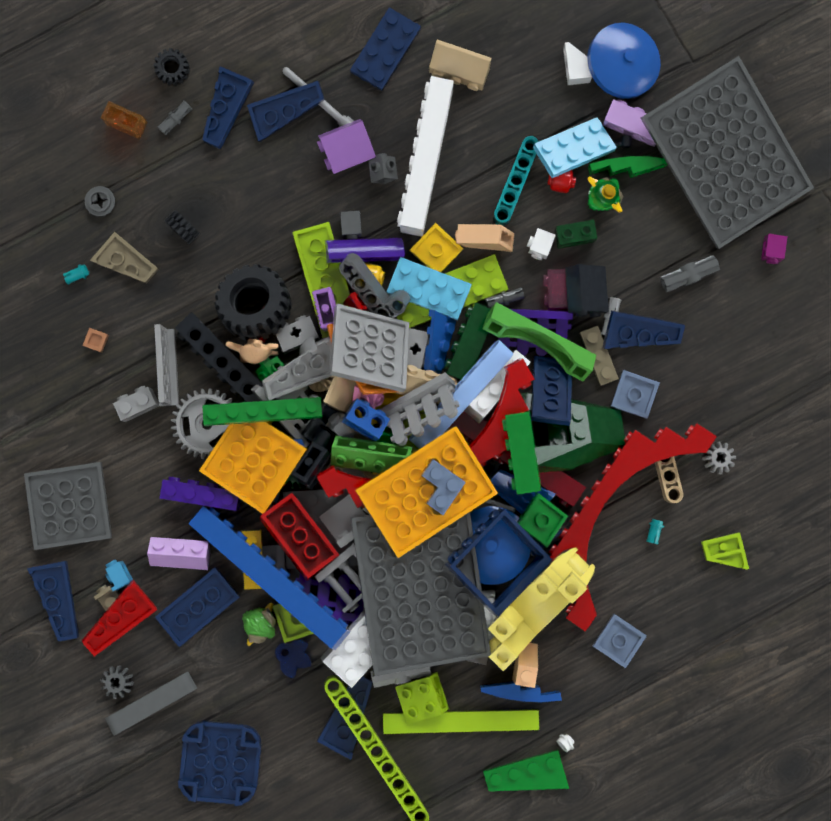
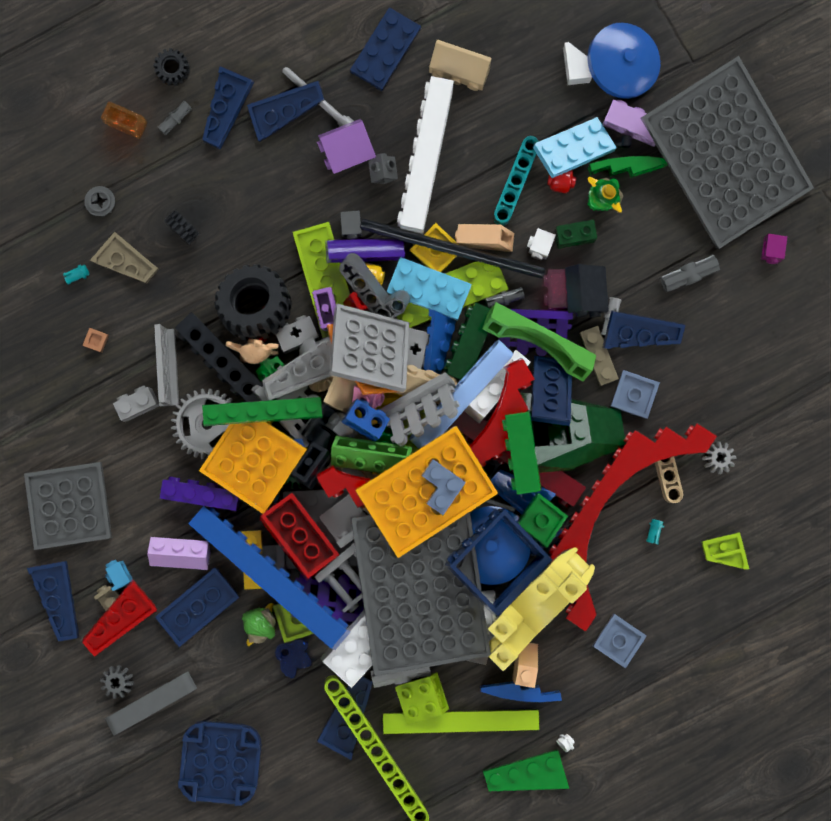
(452, 248): none -> black axle

